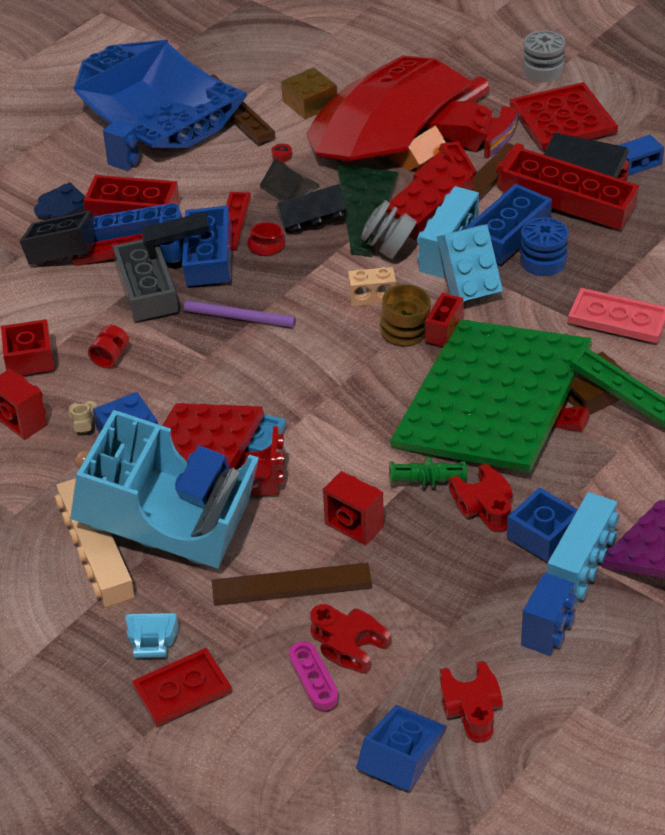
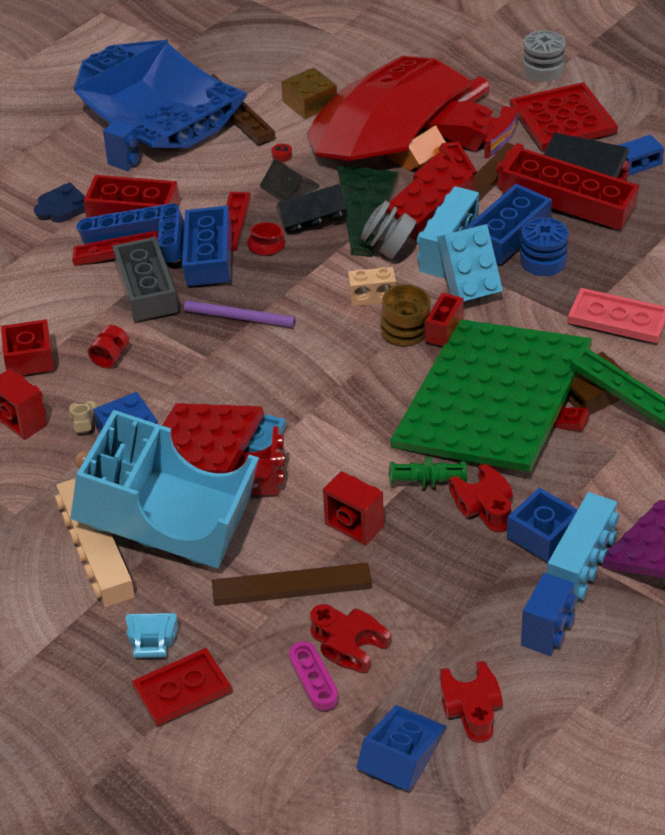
(58, 238): black slope -> none
(175, 229): black tile -> none
(200, 475): blue brick -> none
(216, 502): dark grey tile -> none

